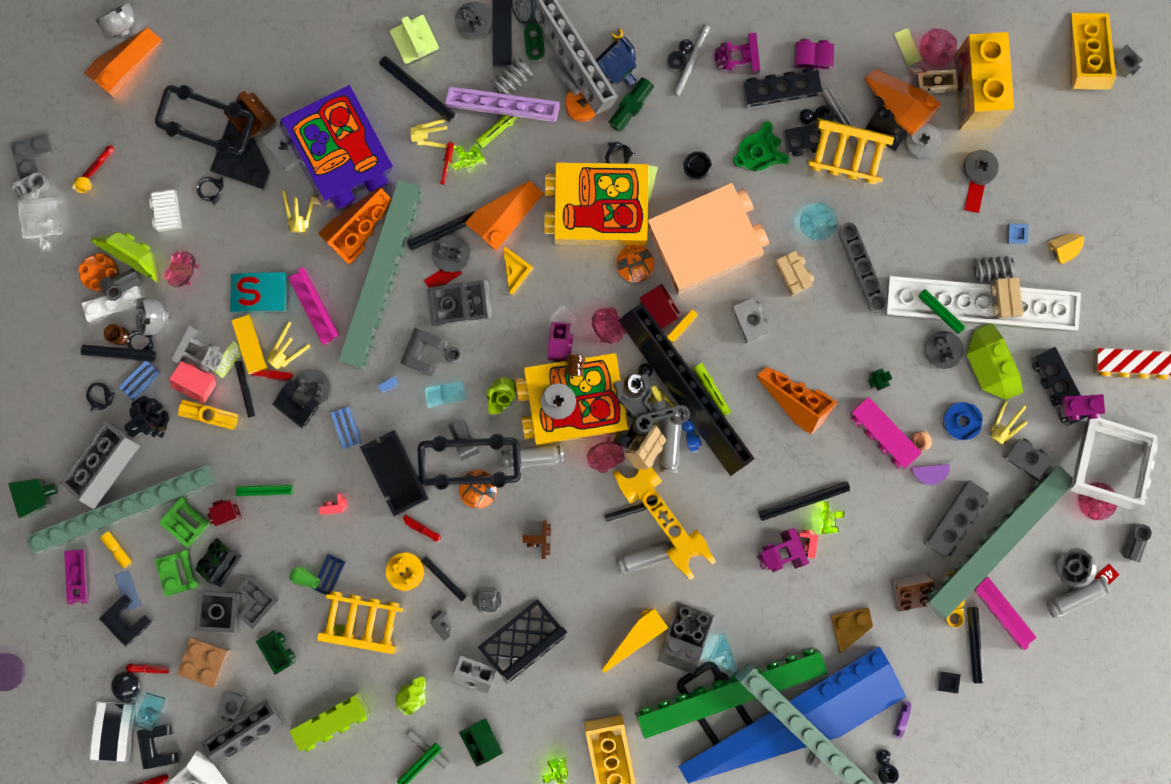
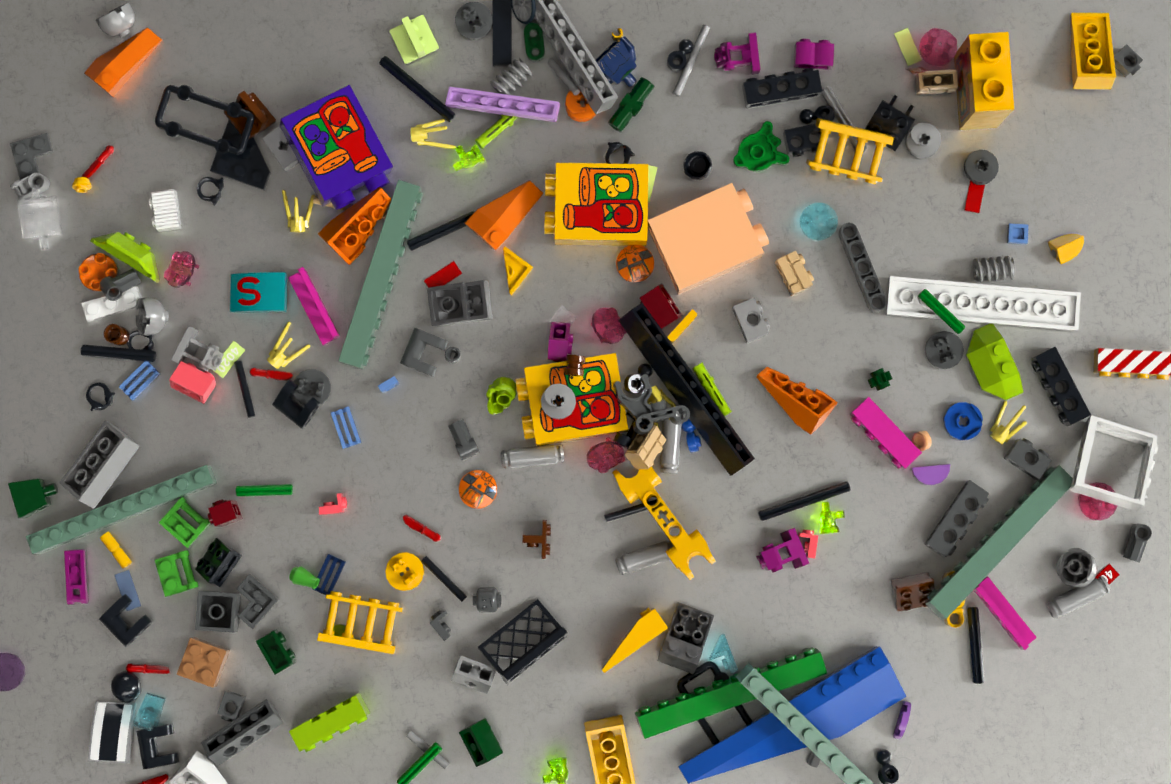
(146, 419): black piece -> none
(196, 412): yellow piece -> none
(249, 344): yellow tile -> none
(395, 473): black piece -> none
(411, 696): lime head -> none
(445, 394): clear light blue slope -> none
(447, 158): red piece -> none
(460, 255): dark grey plate -> none
(496, 442): black bar -> none
(850, 627): pearl gold wing -> none
(908, 103): orange wedge -> none
(949, 682): black tile -> none
(1007, 298): tan brick -> none
(1084, 405): magenta brick -> none

